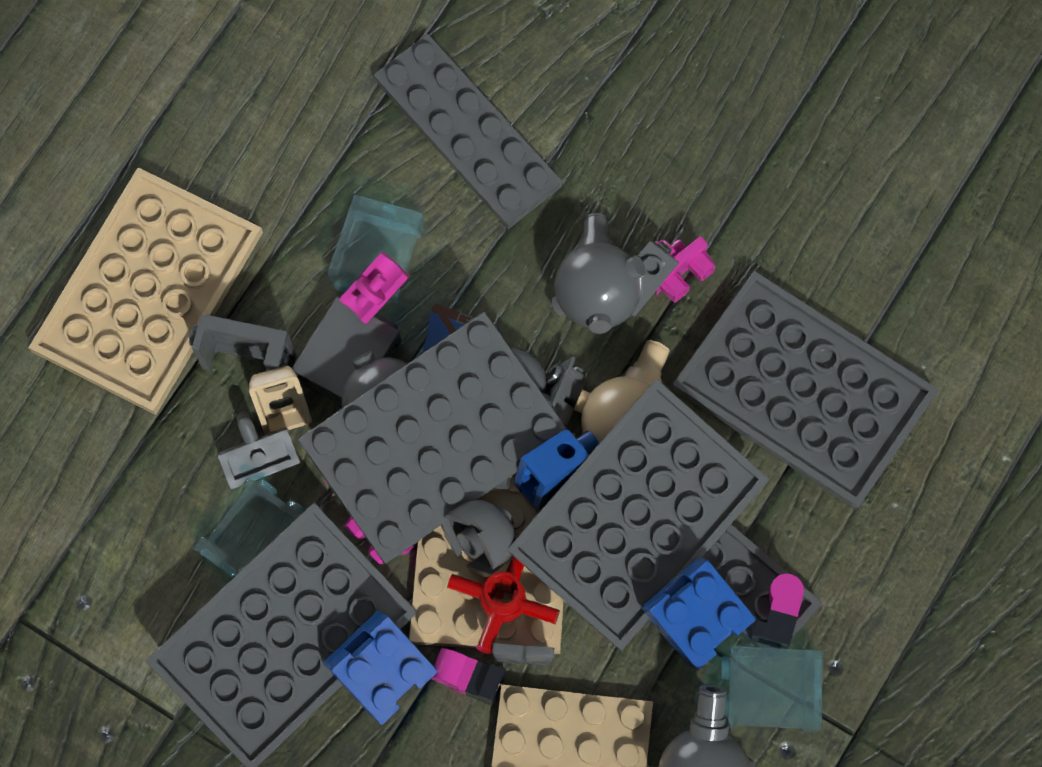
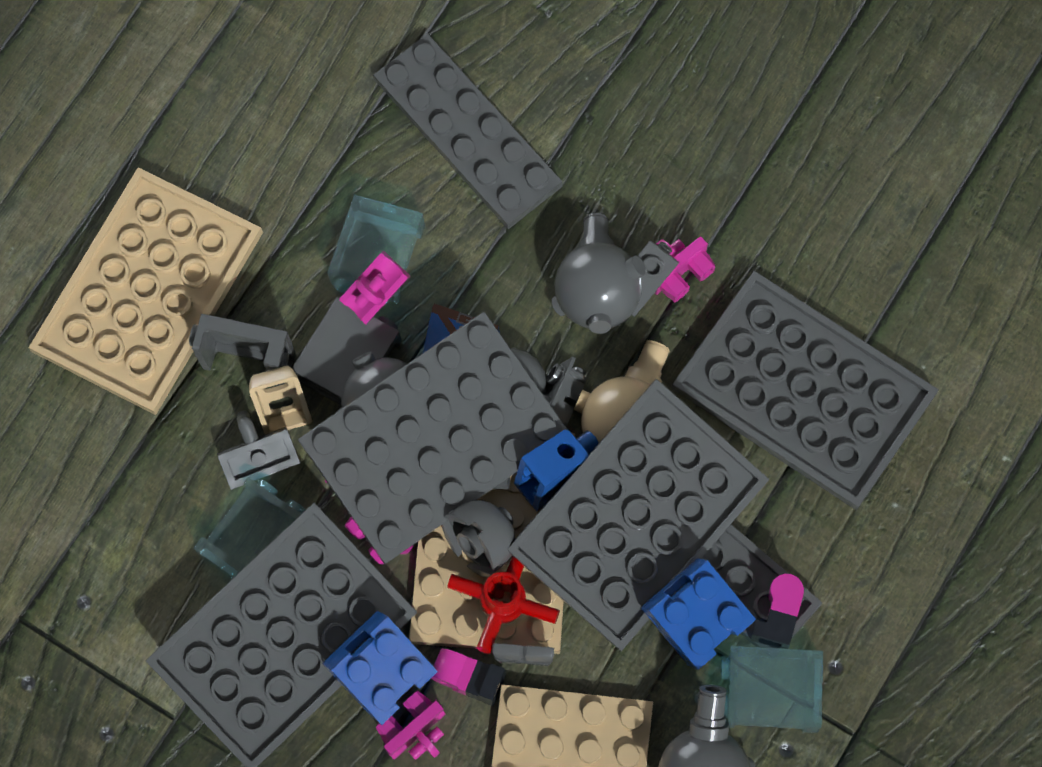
(425, 716): none -> dark pink hips

